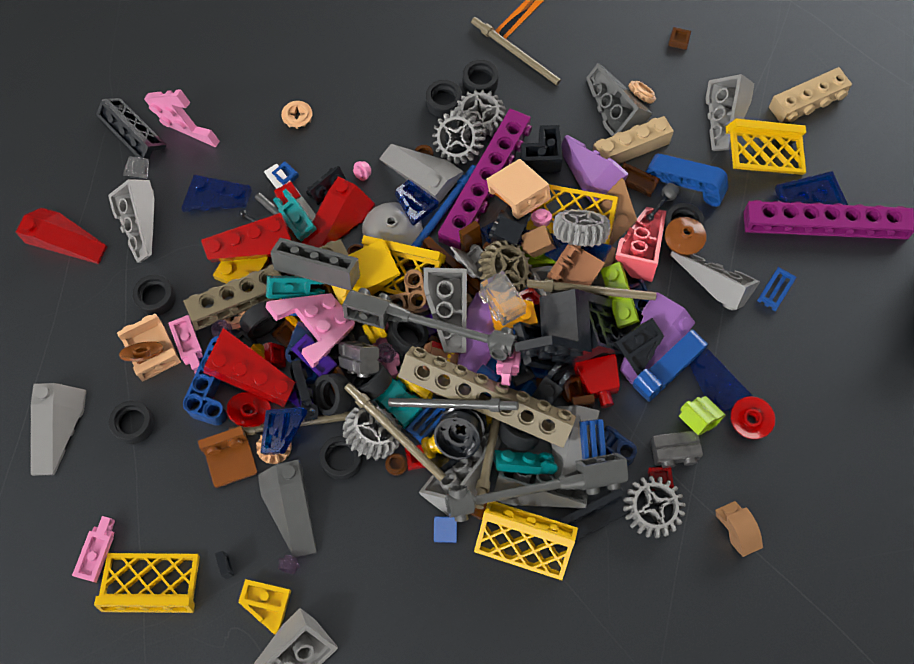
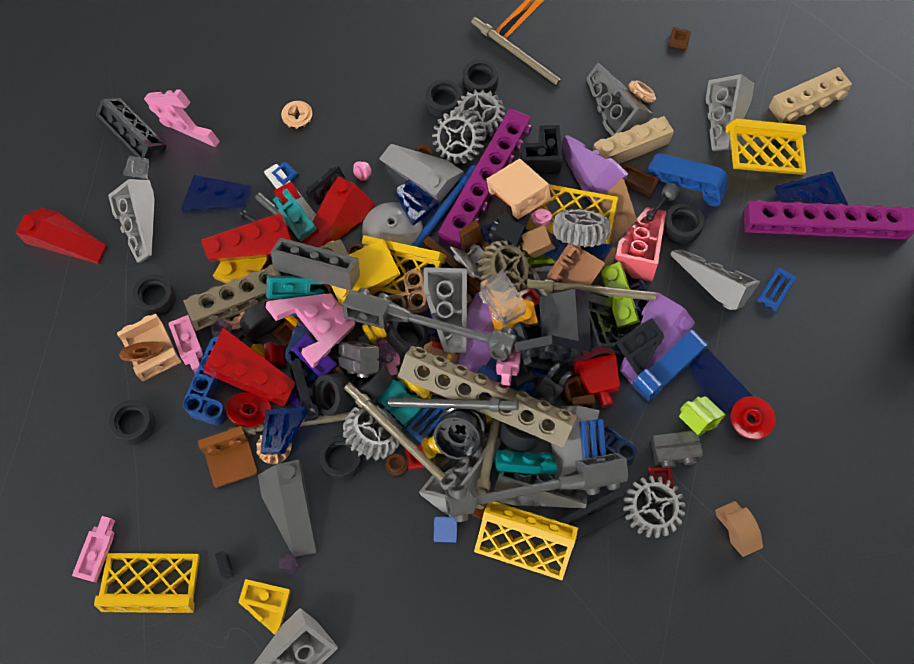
(53, 419): light grey wedge -> none
(683, 243): dark orange dish -> none

